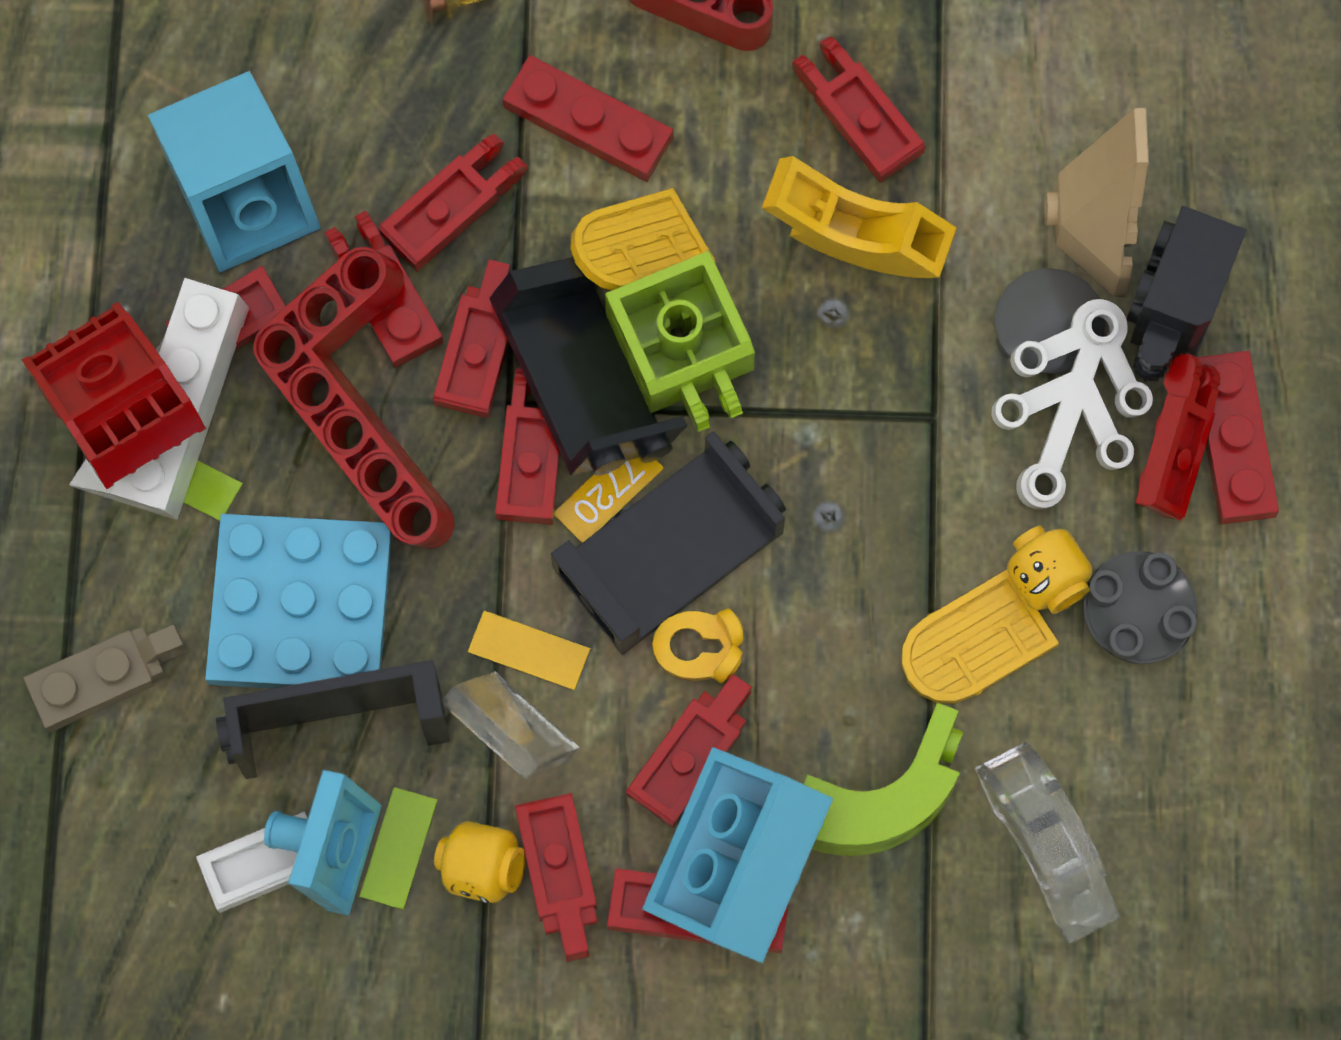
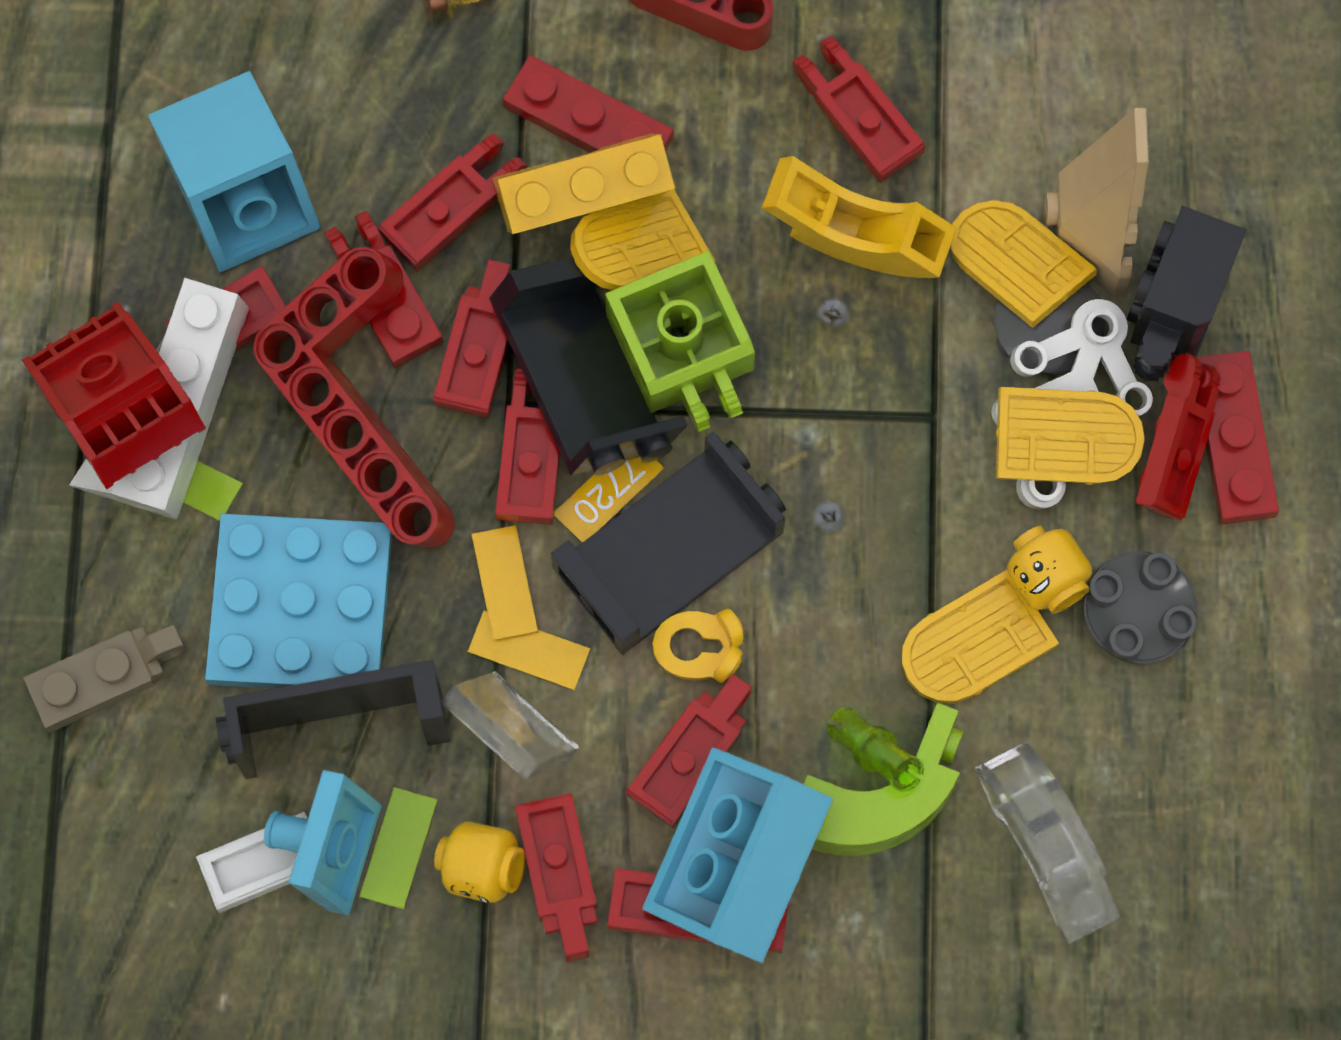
(504, 582): none -> yellow sticker
(584, 183): none -> yellow arch
(875, 749): none -> clear neon green pin
(1018, 259): none -> yellow window
(1065, 436): none -> yellow window

